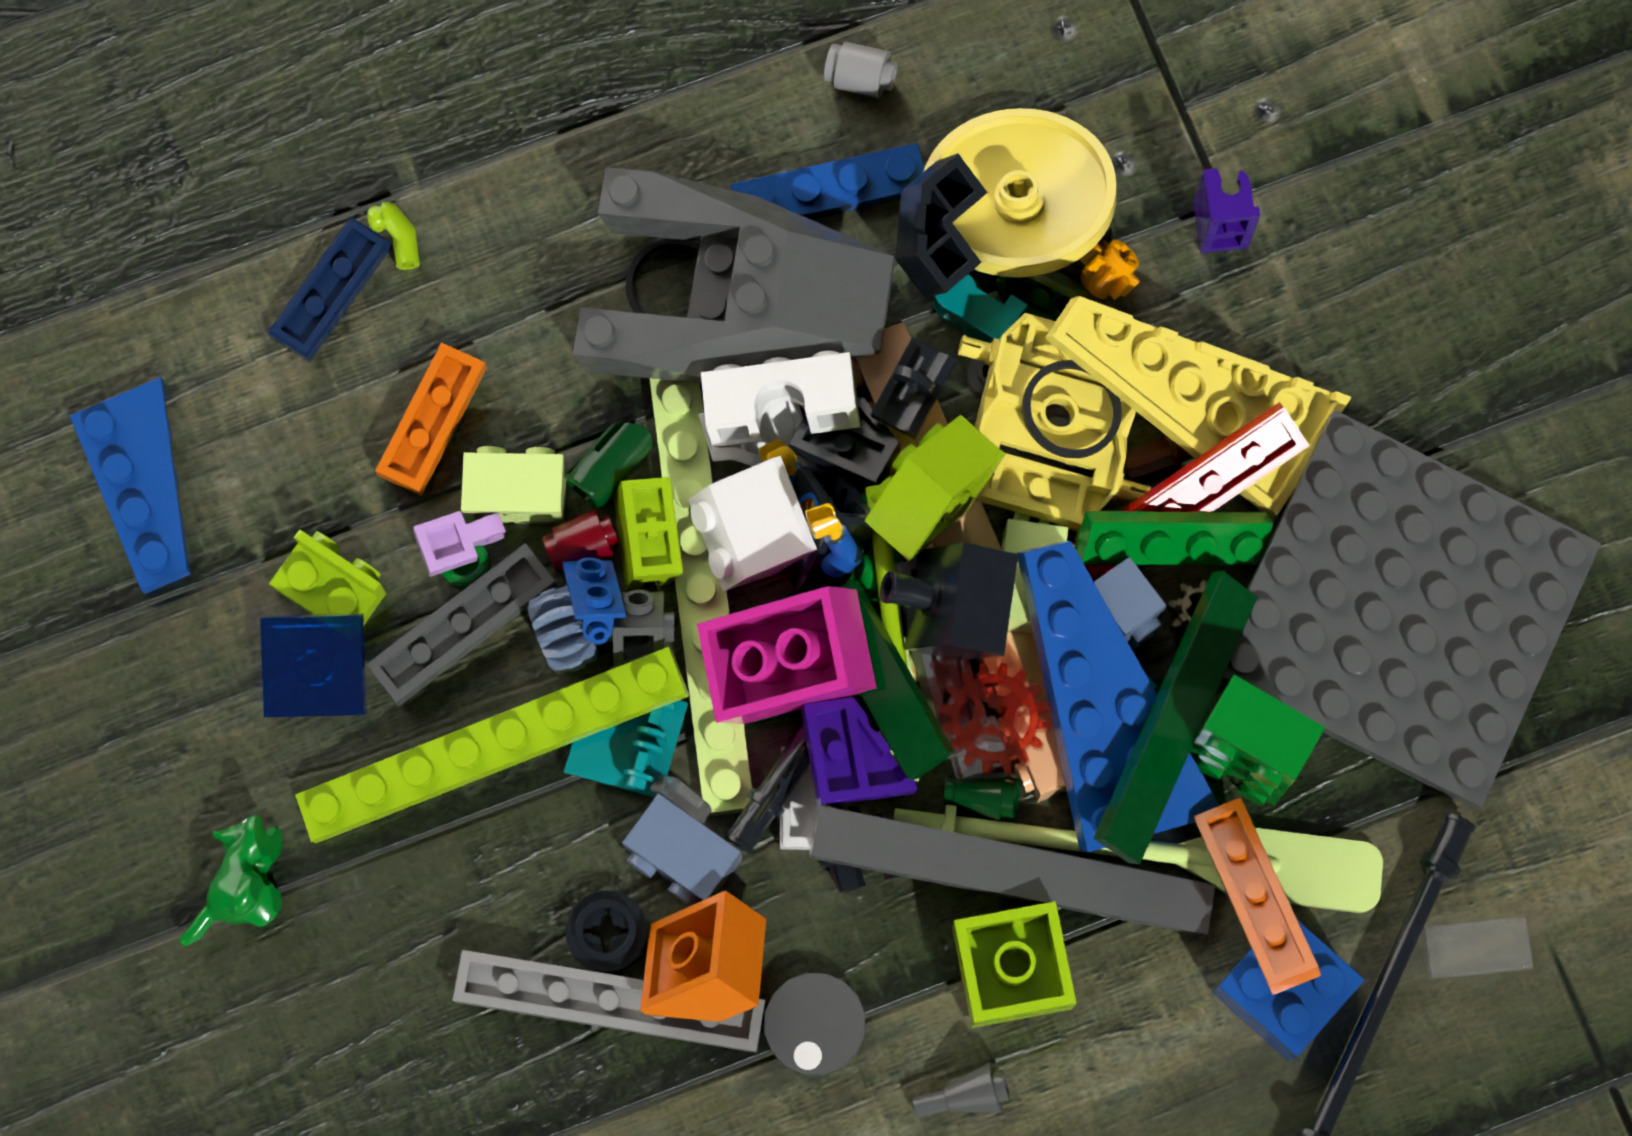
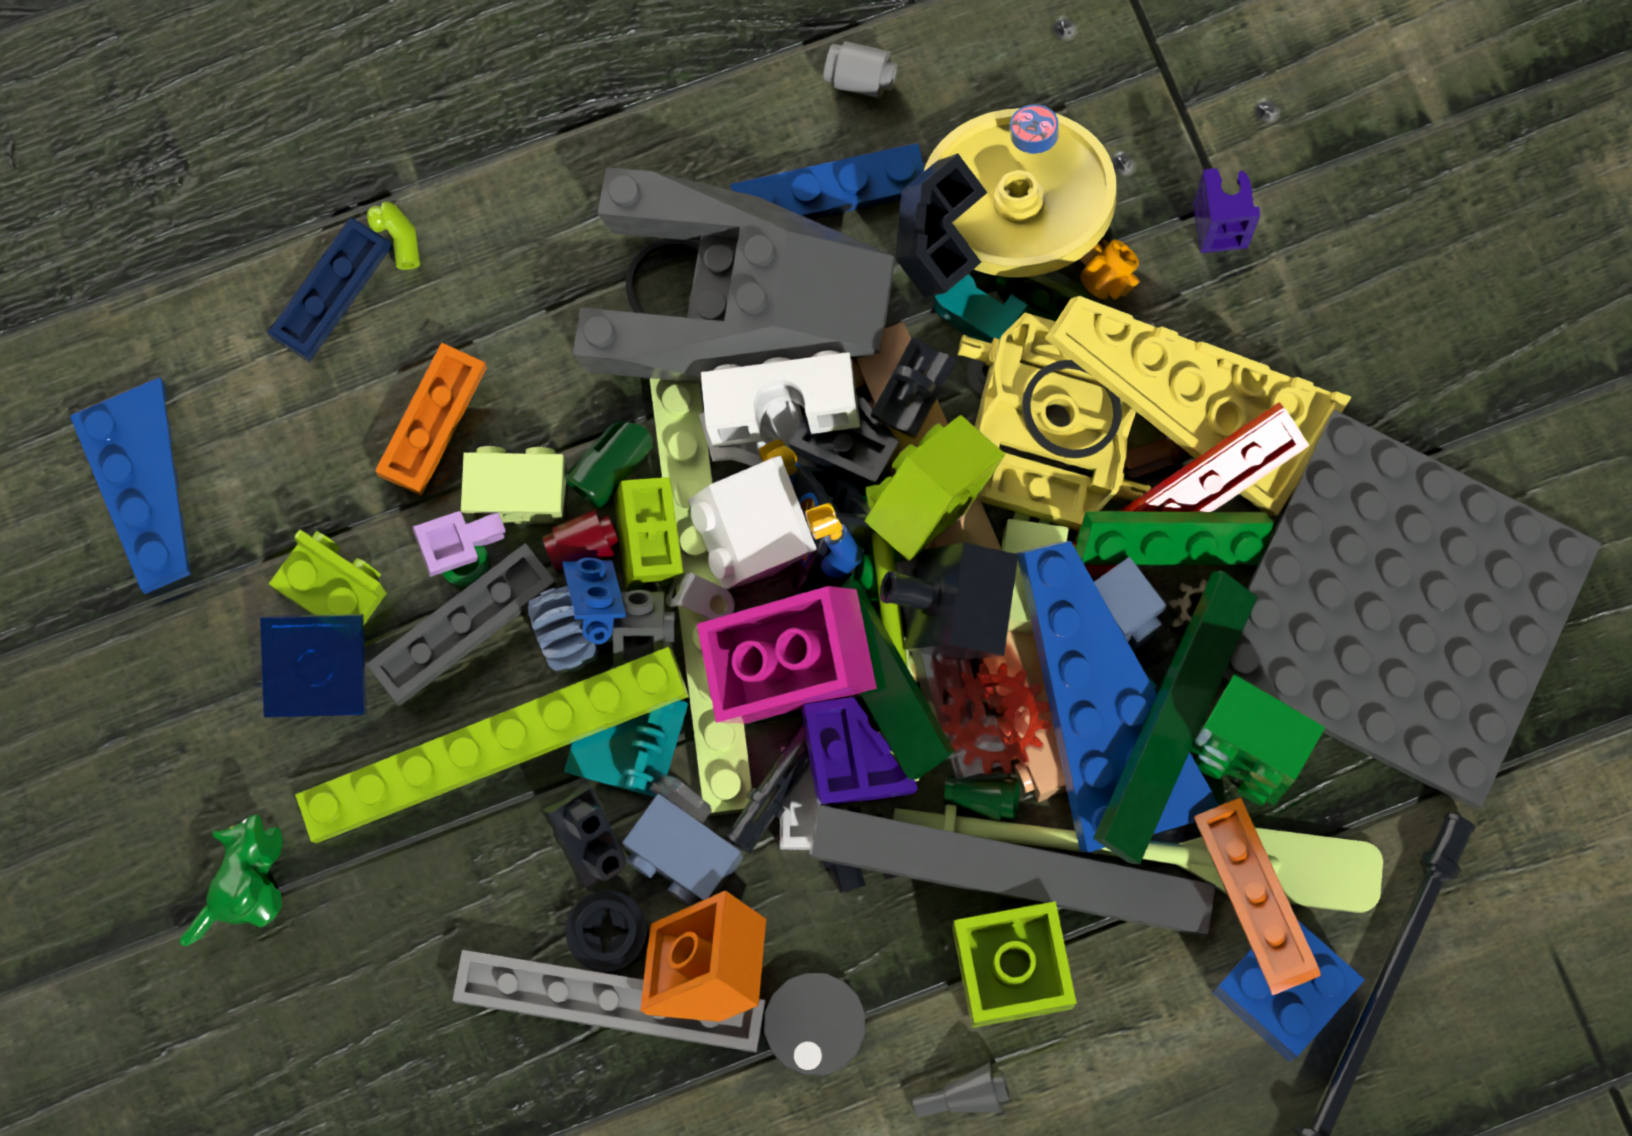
(586, 836): none -> black hips
(696, 595): none -> light grey piece
(1034, 129): none -> tile
(1477, 948): clear tile -> none

